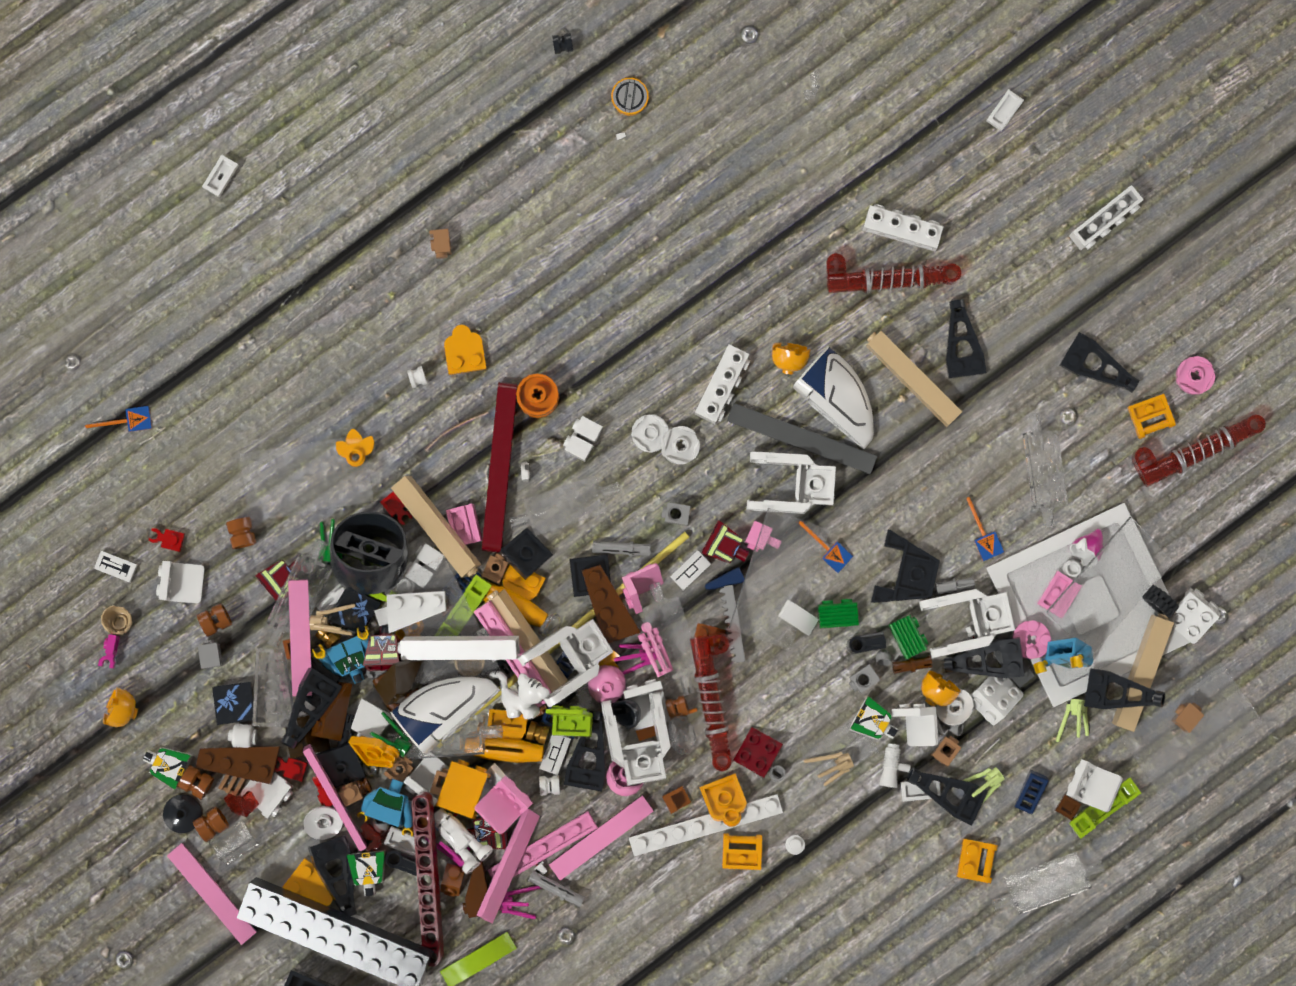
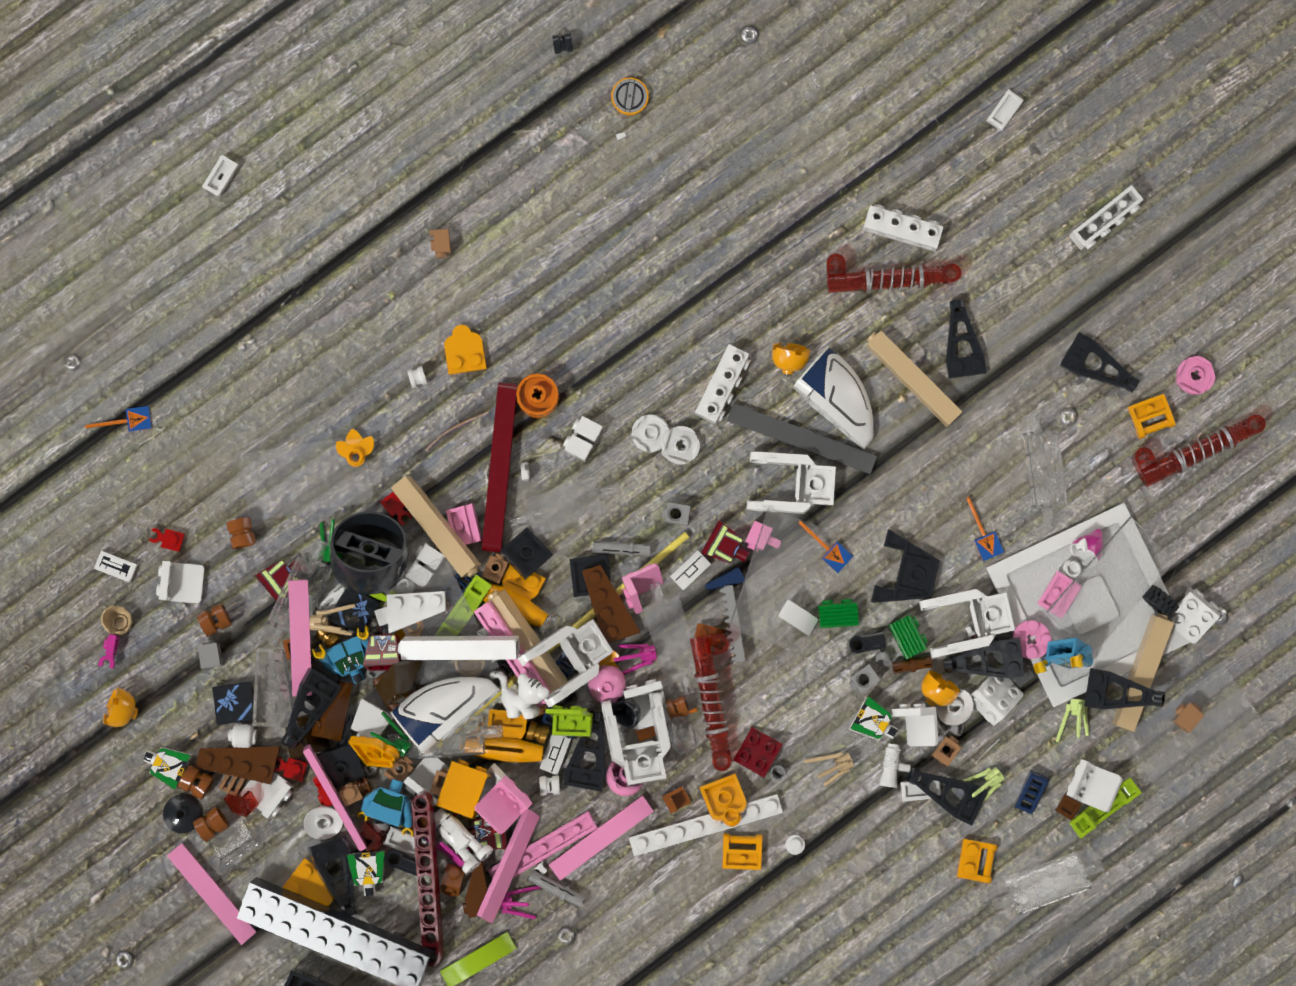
(654, 638): bright pink piece -> none
(955, 585): light grey axle -> none

